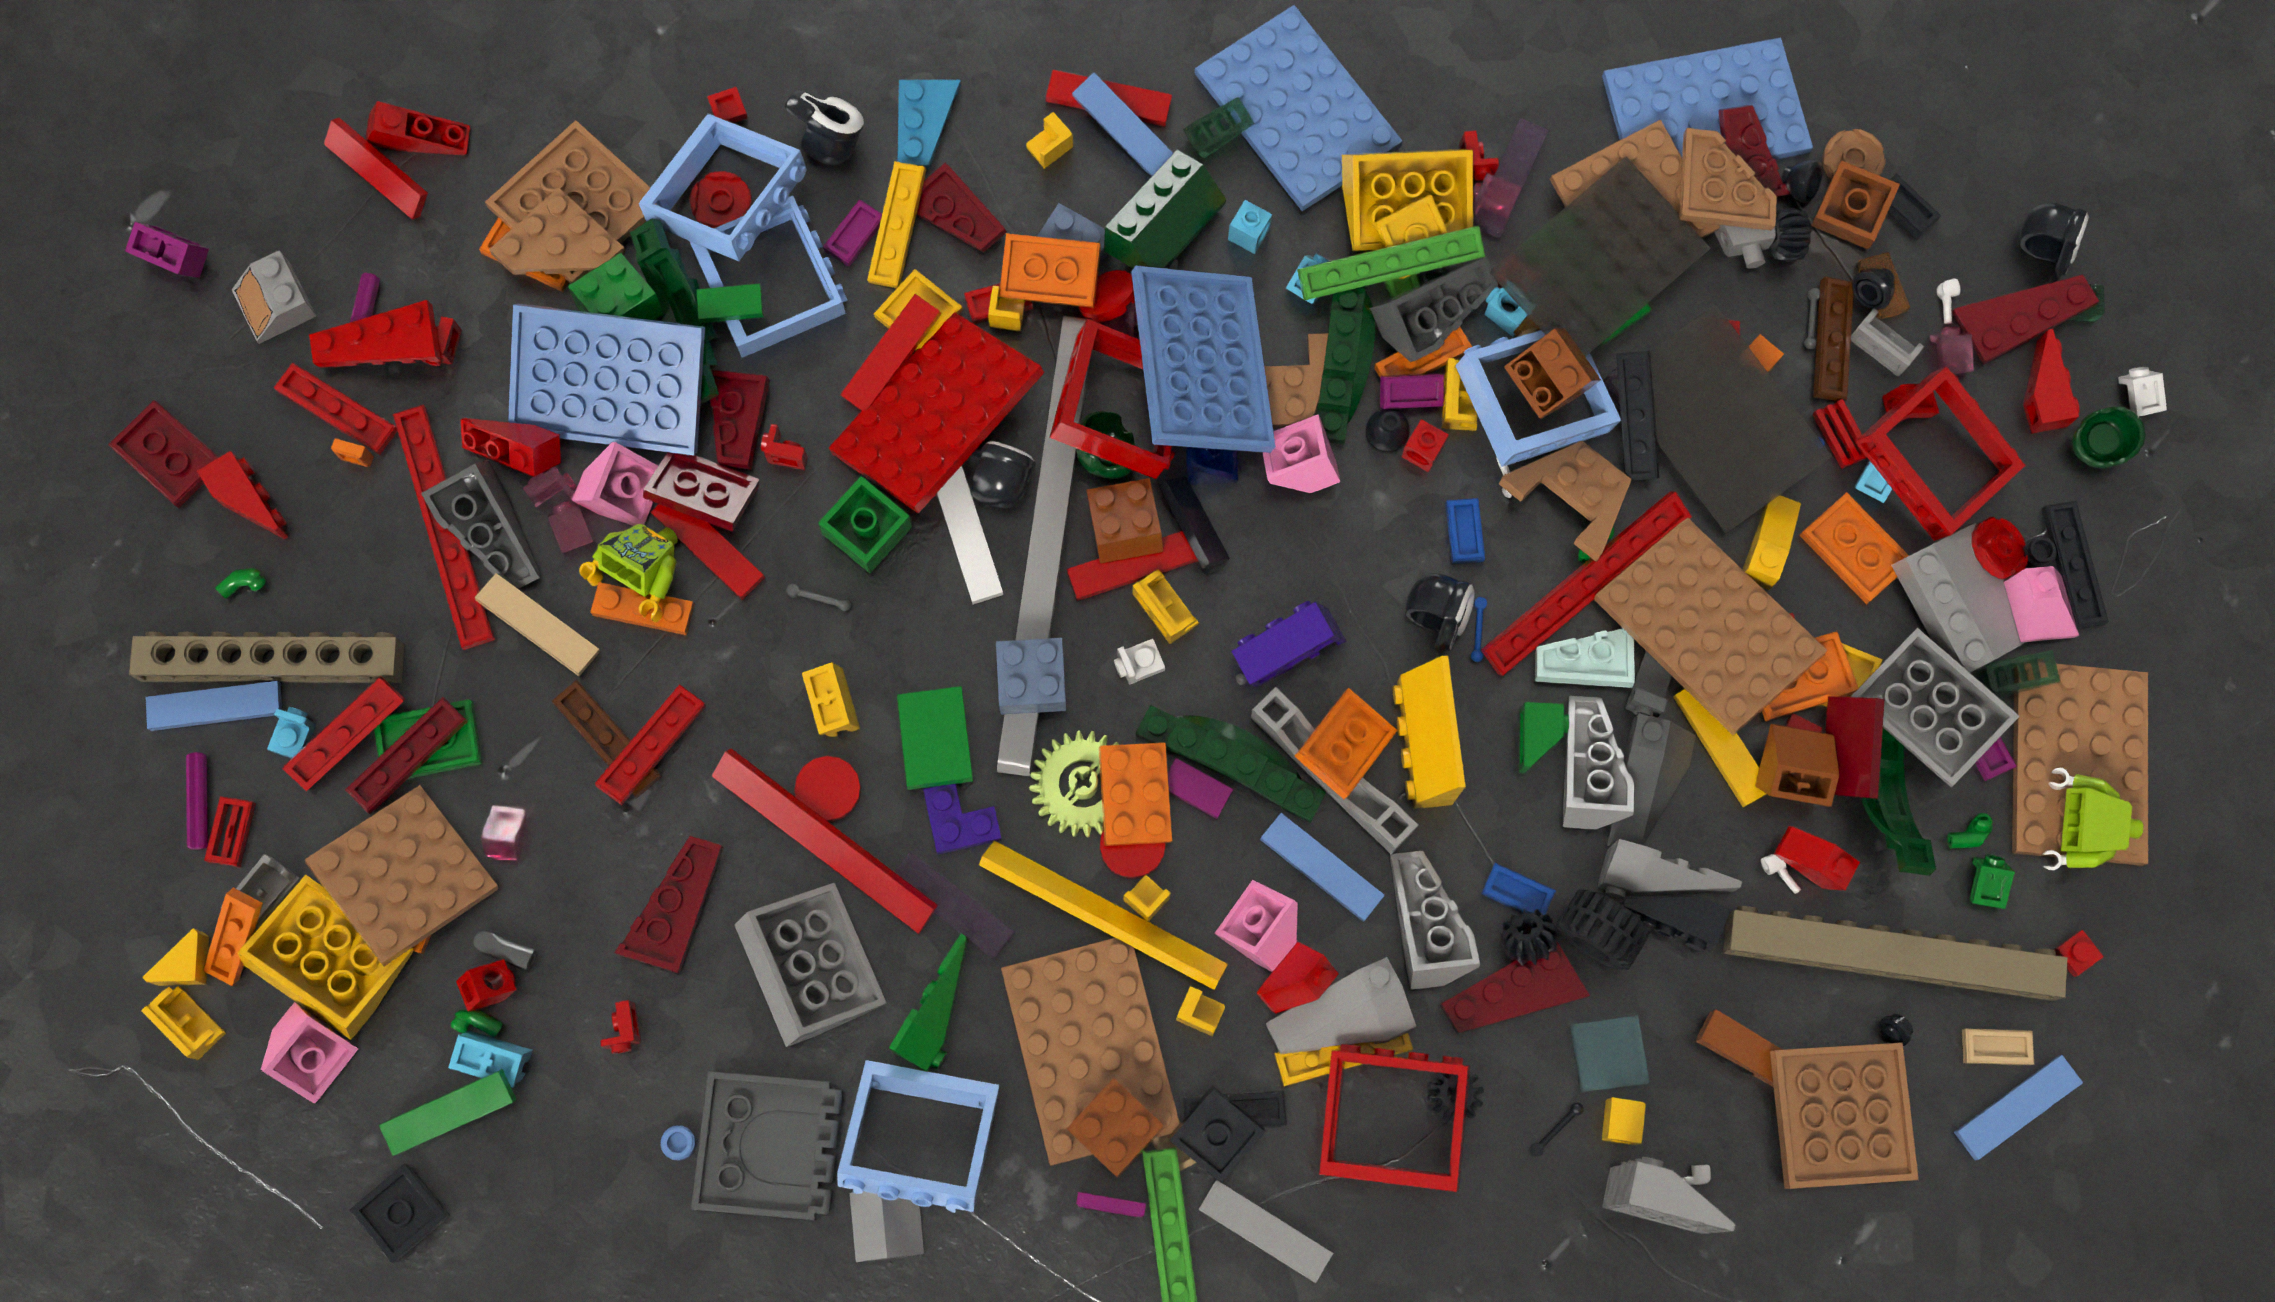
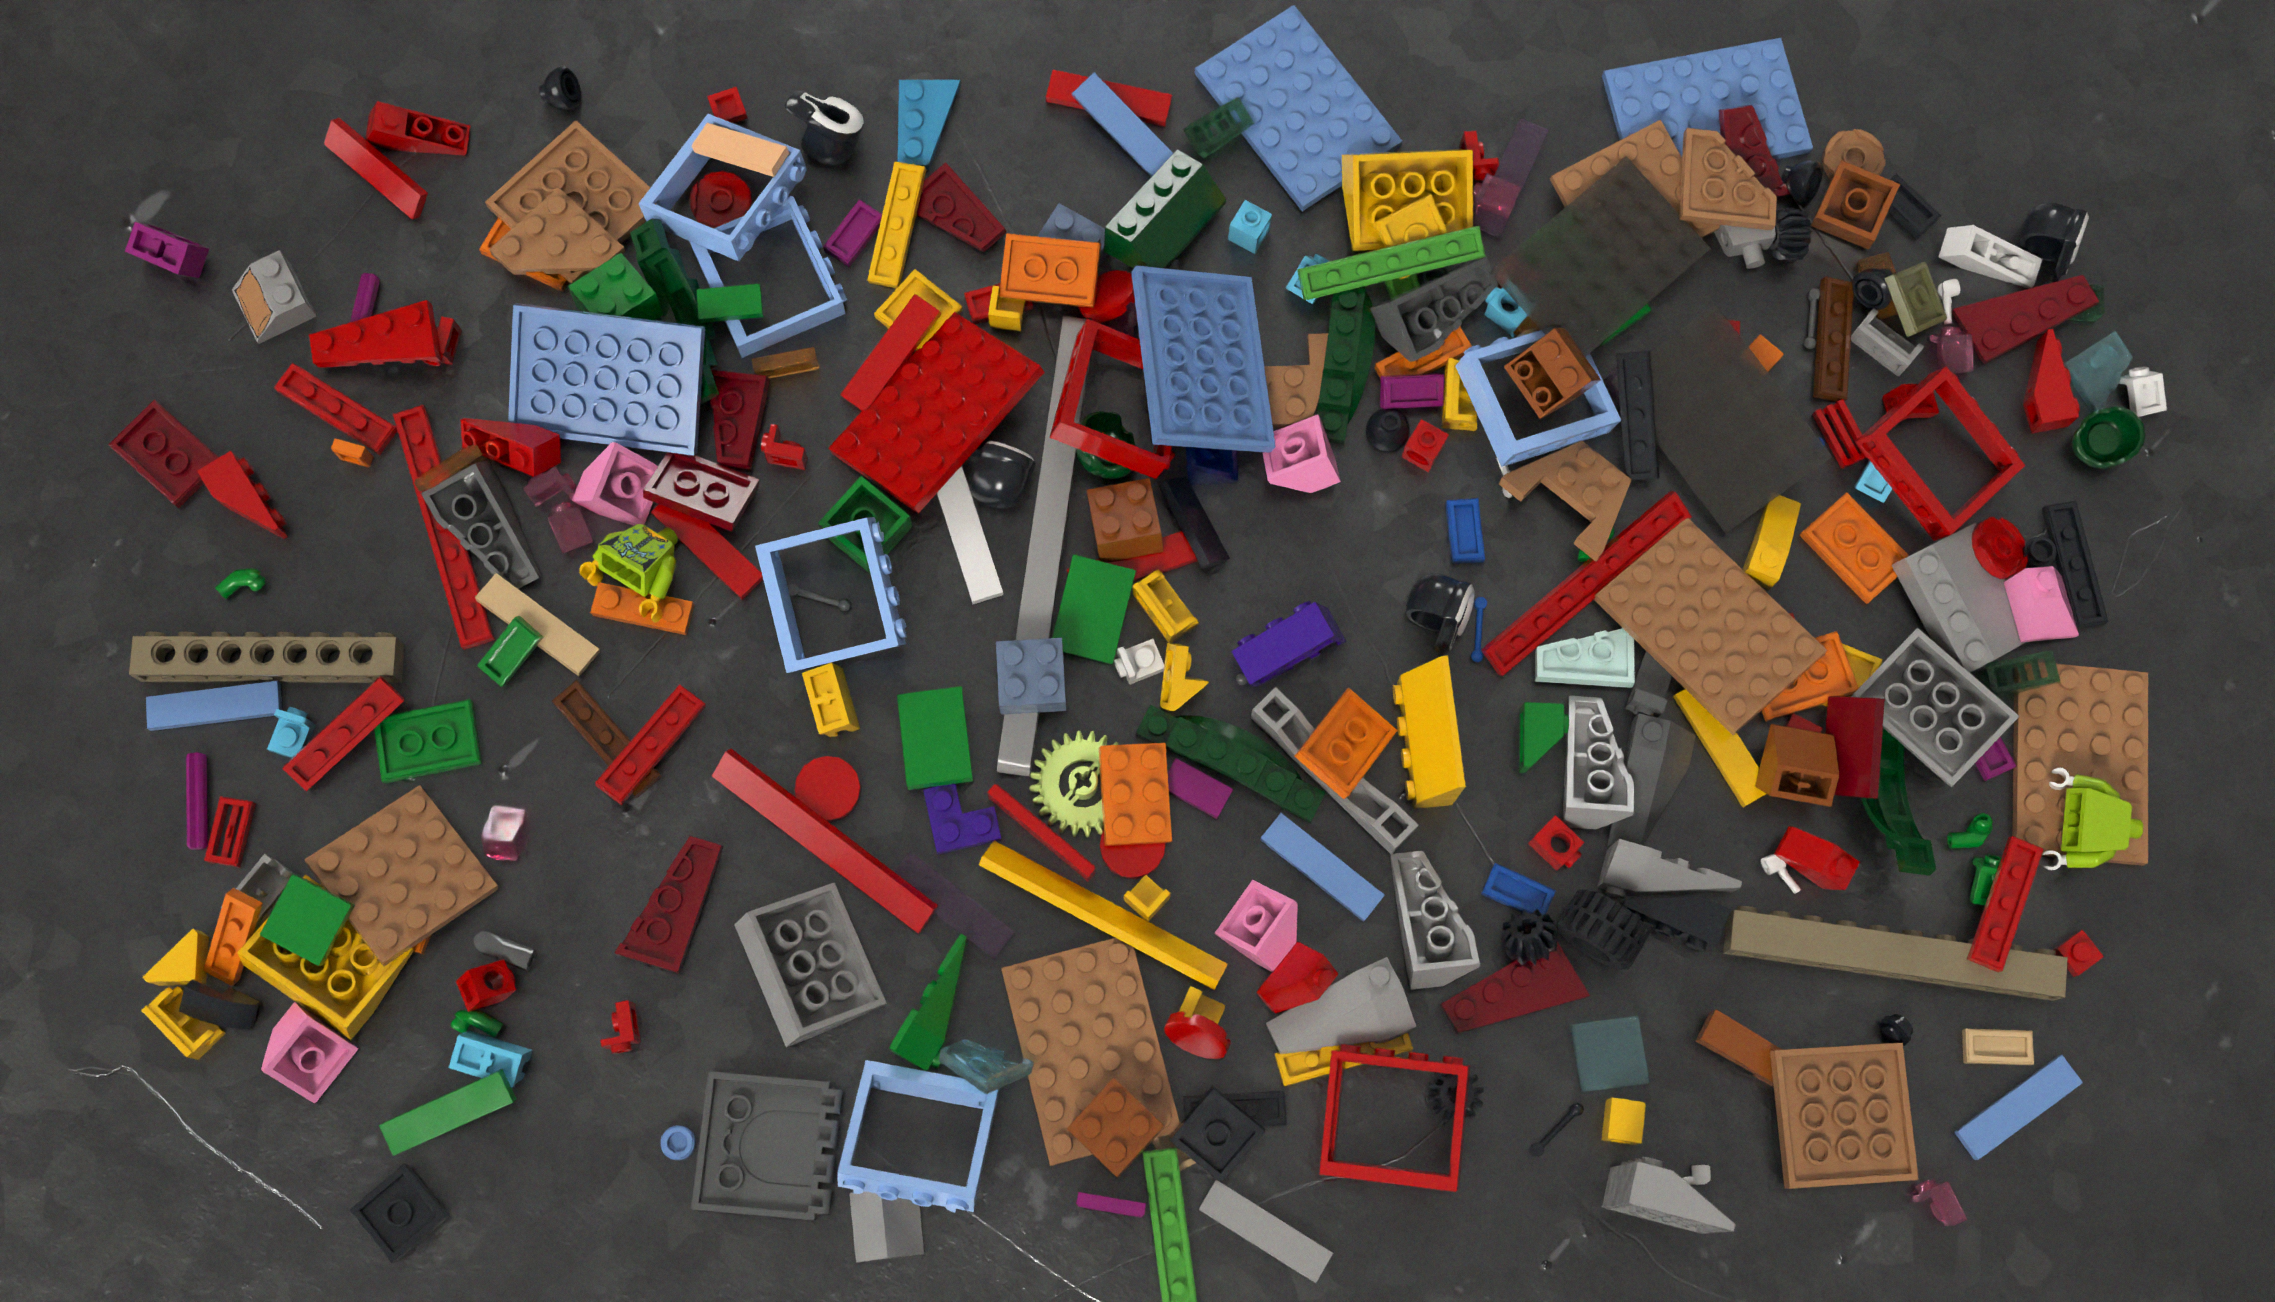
(228, 1009): none -> black slope
(307, 920): none -> green tile
(406, 755): dark red tile -> none
(447, 467): none -> clear orange tile
(510, 651): none -> green tile
(561, 89): none -> black brick
(740, 149): none -> light nougat tile
(781, 603): none -> light blue window
(786, 363): none -> clear orange tile
(983, 1065): none -> clear light blue wing
(1042, 832): none -> red tile
(1051, 142): yellow panel -> none
(1093, 608): none -> green tile
(1175, 686): none -> yellow slope
(1197, 1035): none -> red tile
(1557, 829): none -> red brick
(1916, 299): none -> olive tile
(1944, 1204): none -> clear pink bracket
(1989, 255): none -> white slope
(2005, 904): none -> red tile
(2099, 370): none -> clear light blue wing

